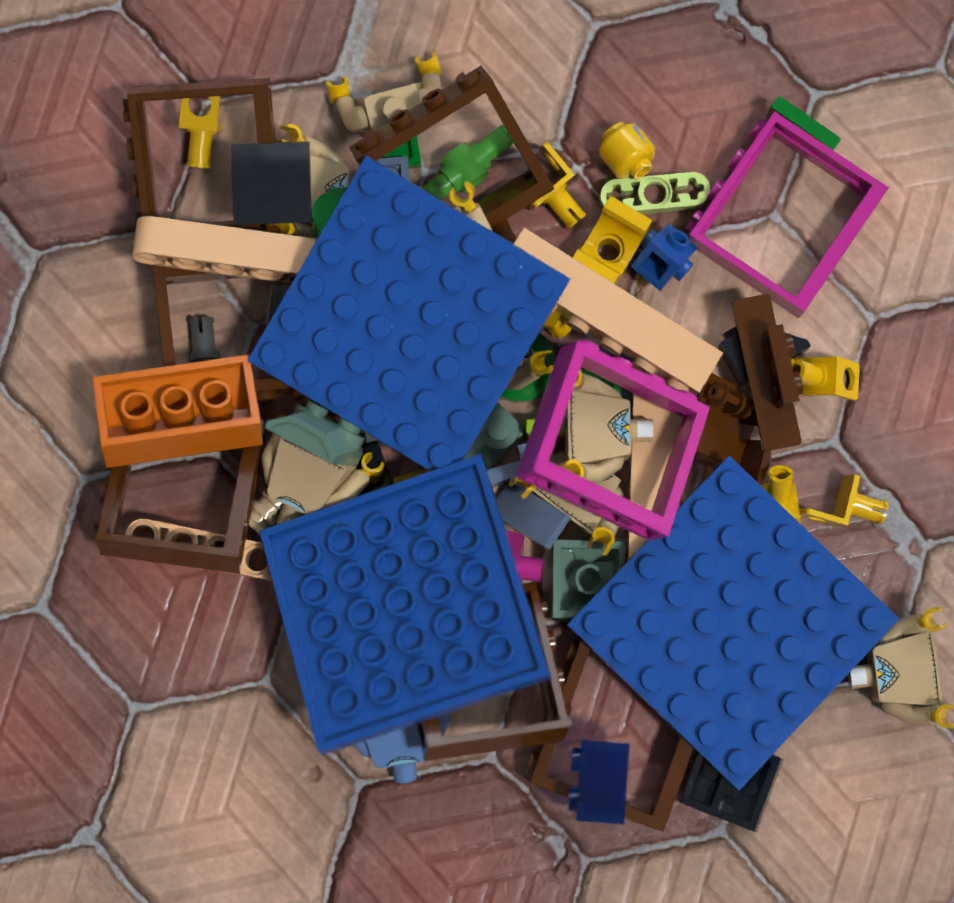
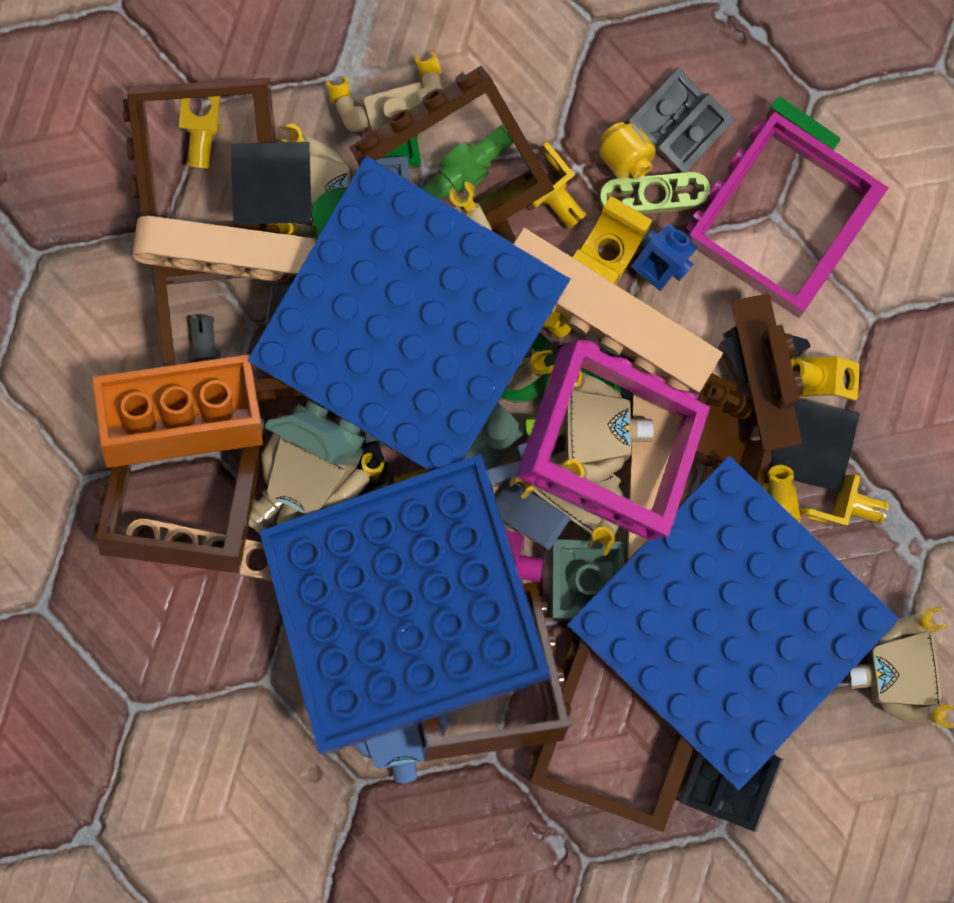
(600, 781): clear blue brick -> none
(681, 120): none -> dark grey slope
(825, 445): none -> black slope

